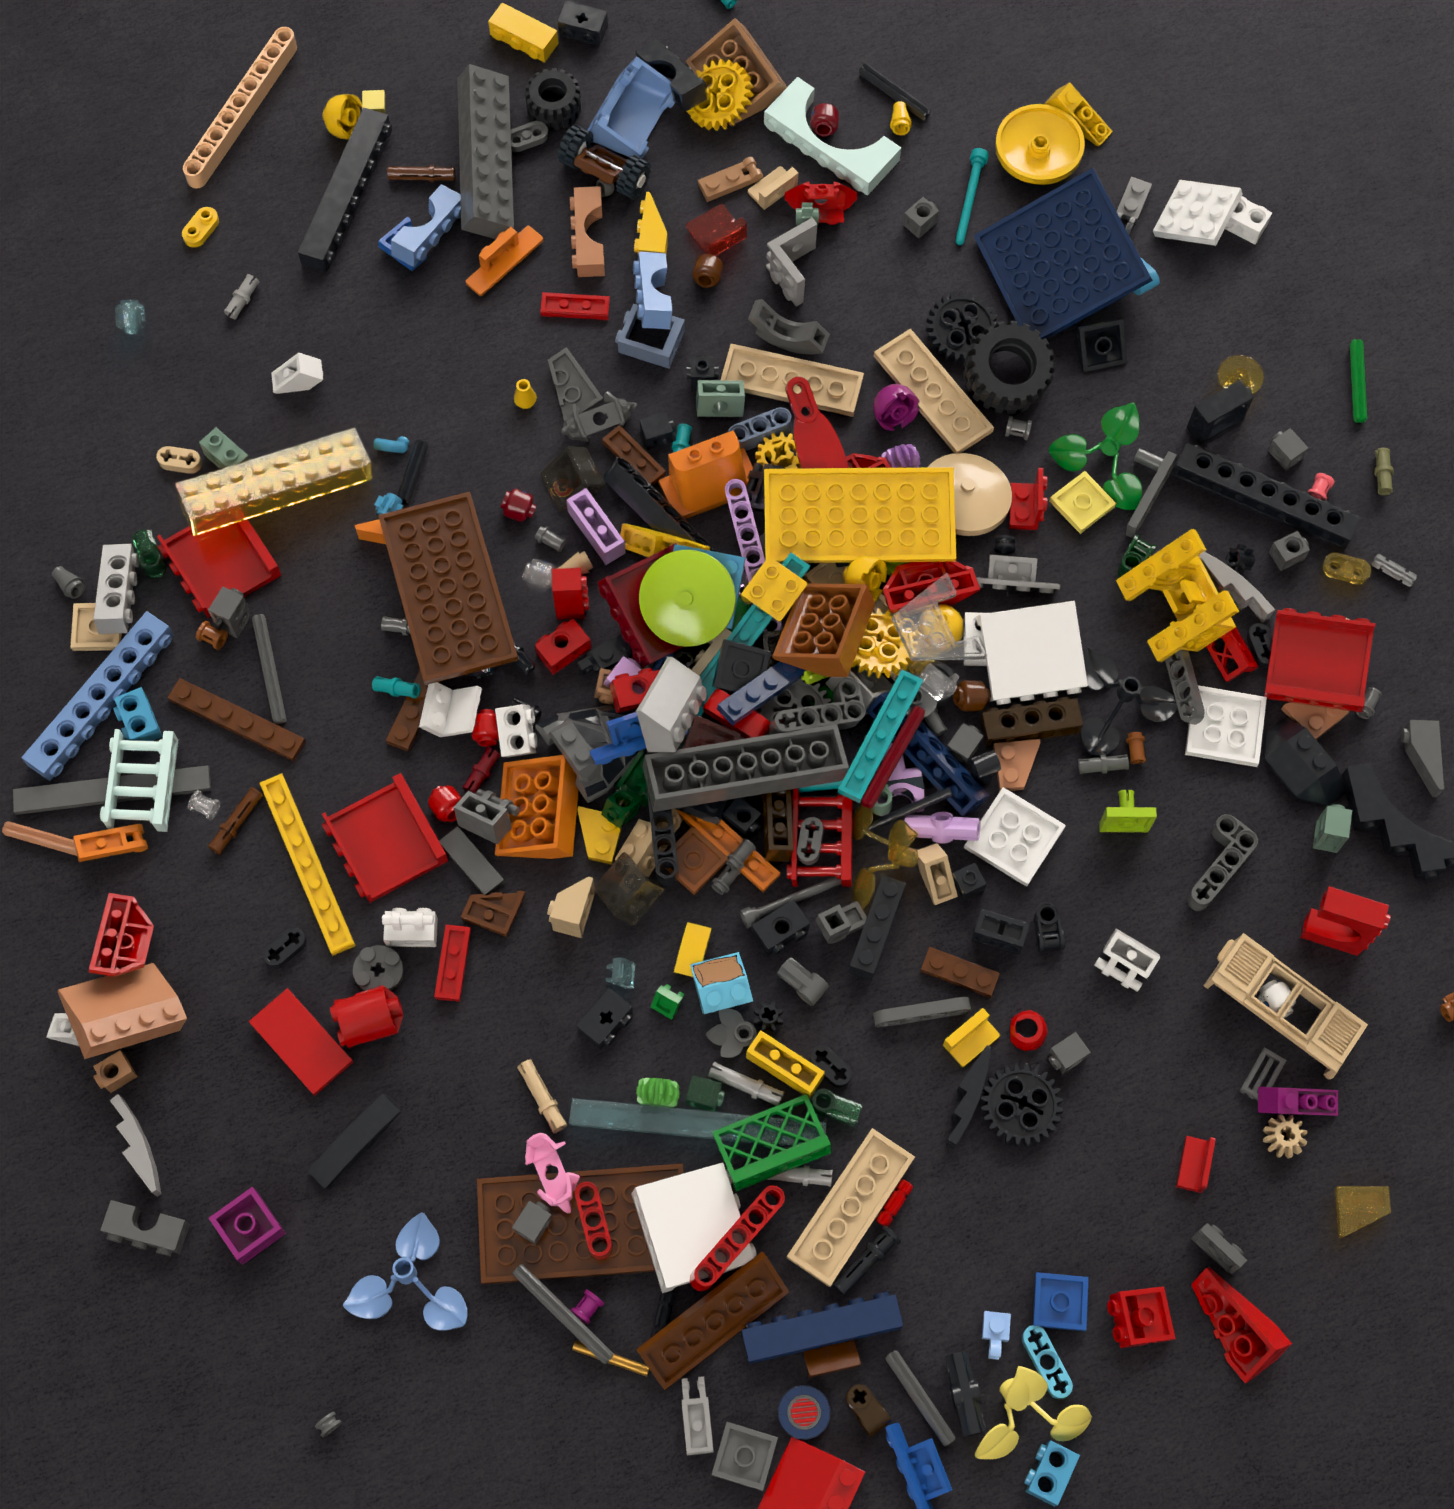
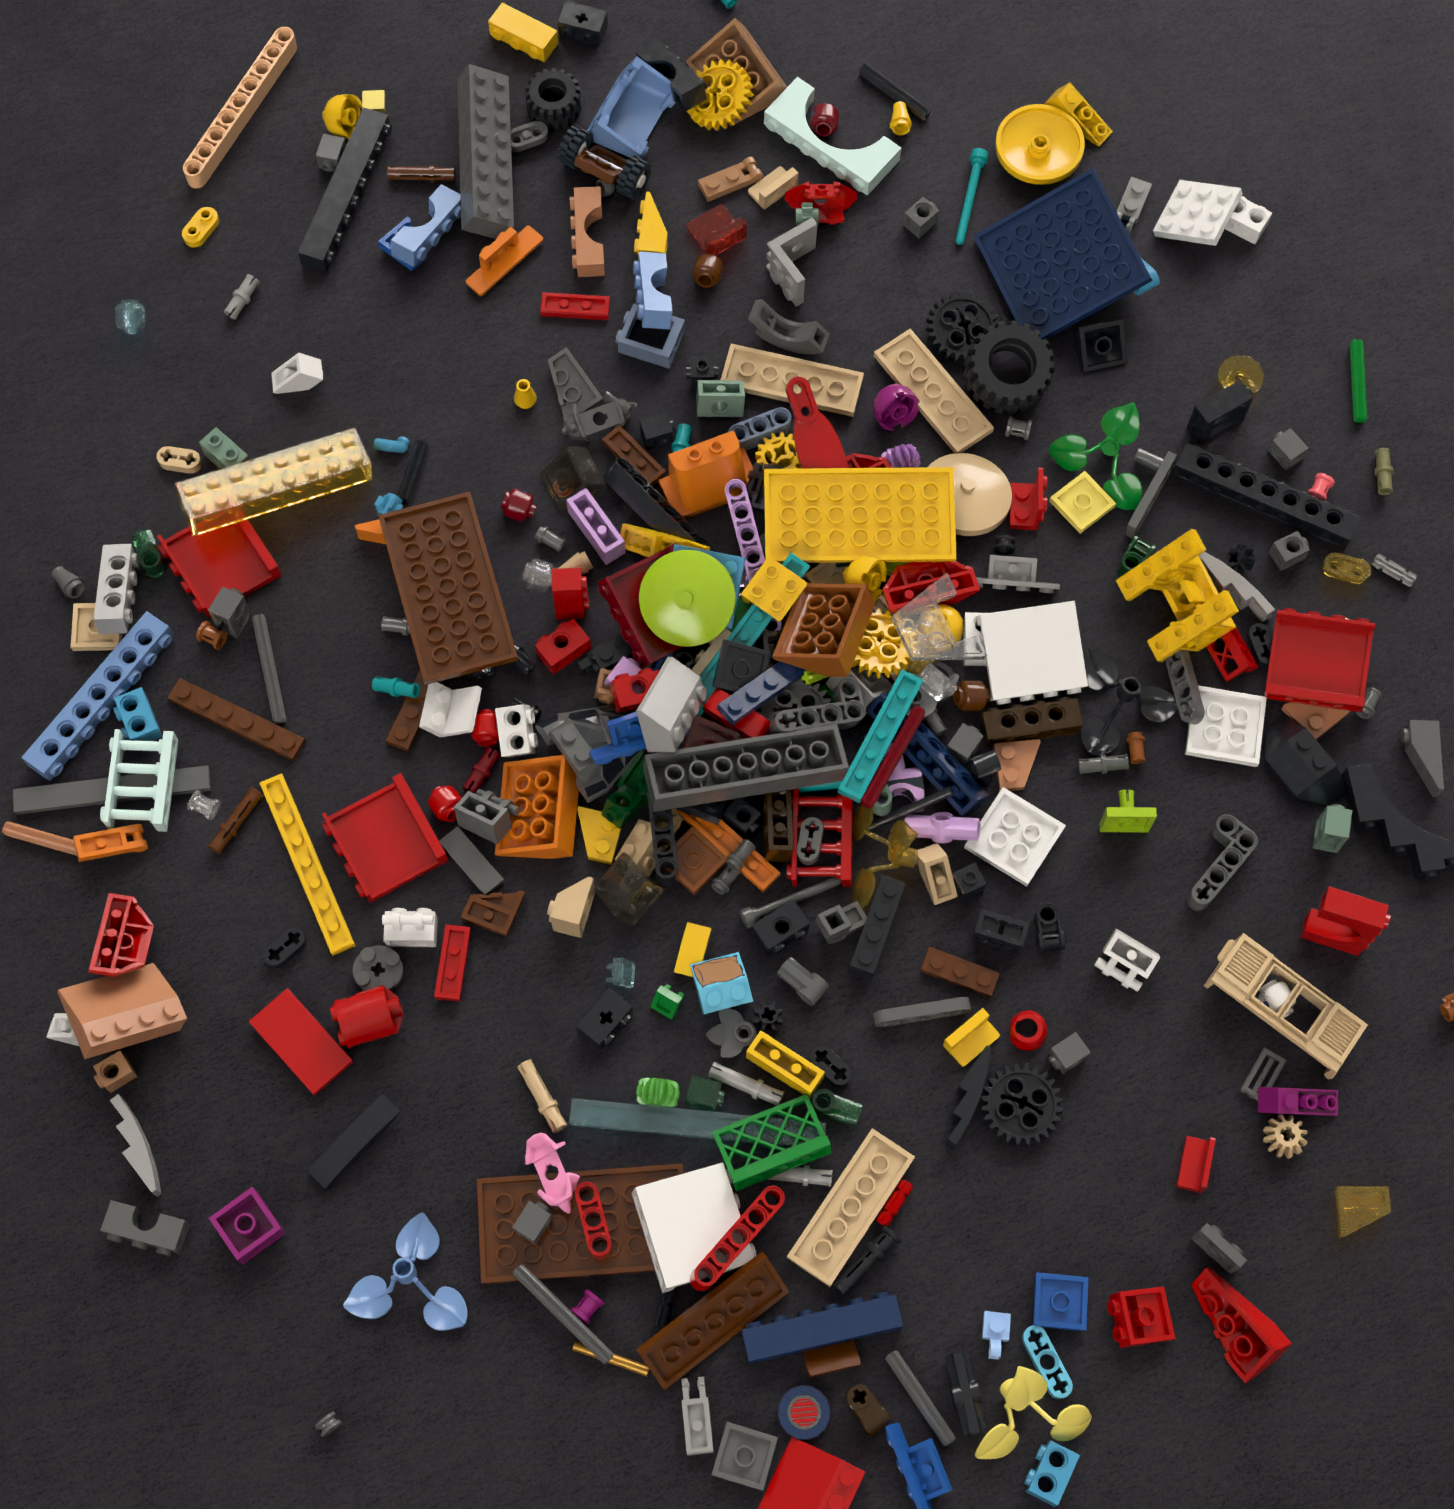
(330, 152): none -> brick

